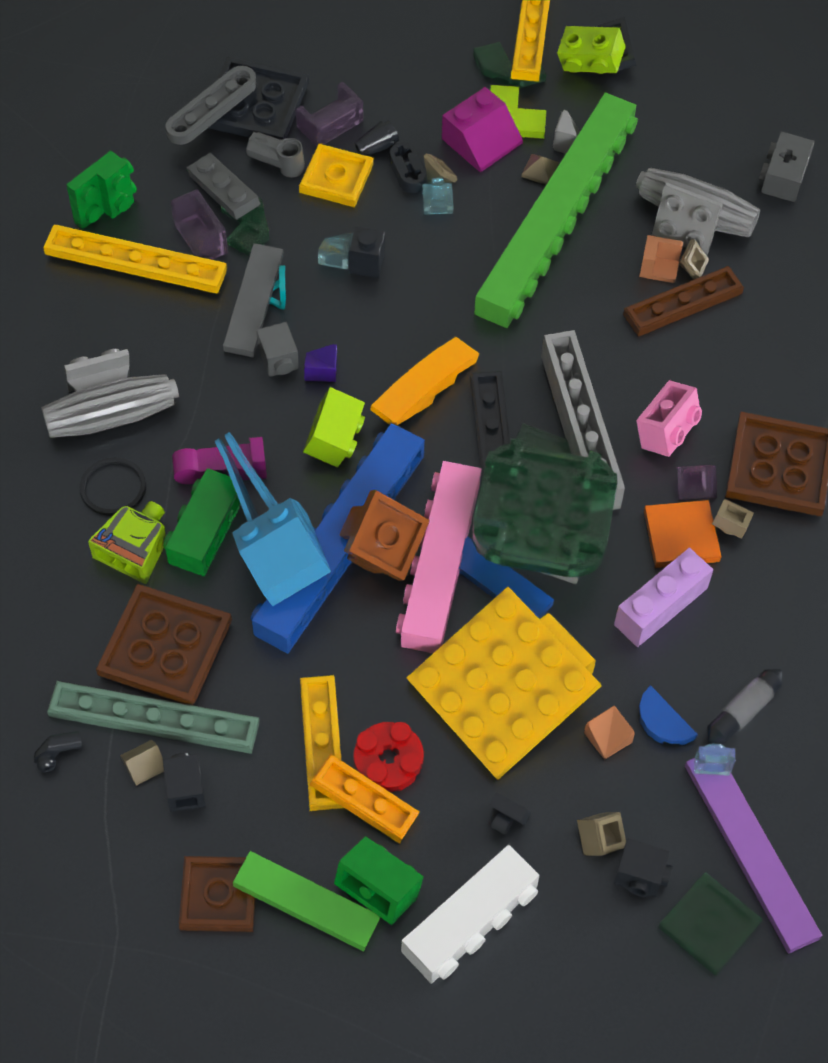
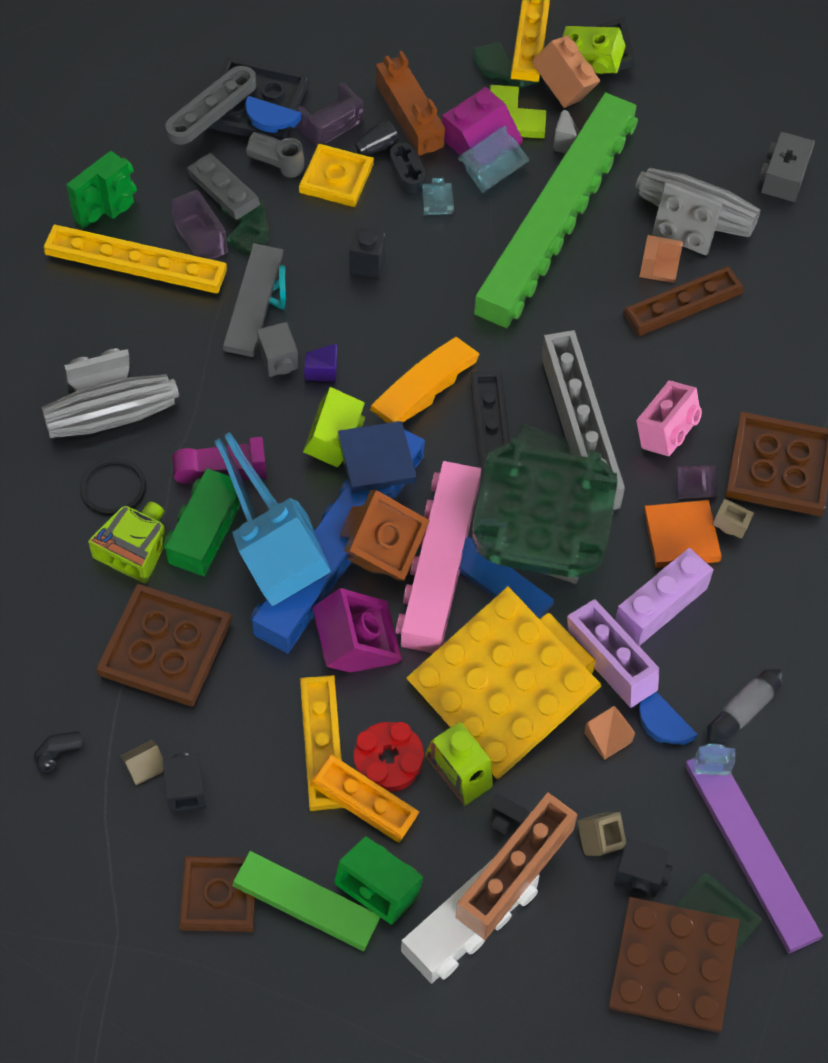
(153, 717): sand green tile -> none
(269, 116): none -> blue tile
(335, 251): clear light blue slope -> none
(356, 631): none -> magenta slope
(376, 456): none -> dark blue tile
(410, 105): none -> dark orange brick
(438, 169): dark tan slope -> none
(457, 759): none -> lime torso
(493, 159): none -> clear light blue plate
(516, 866): none -> nougat brick
(539, 169): dark tan slope -> none
(565, 71): none -> nougat brick
(616, 653): none -> lavender brick
(674, 965): none -> reddish brown plate
(694, 260): dark tan slope -> none

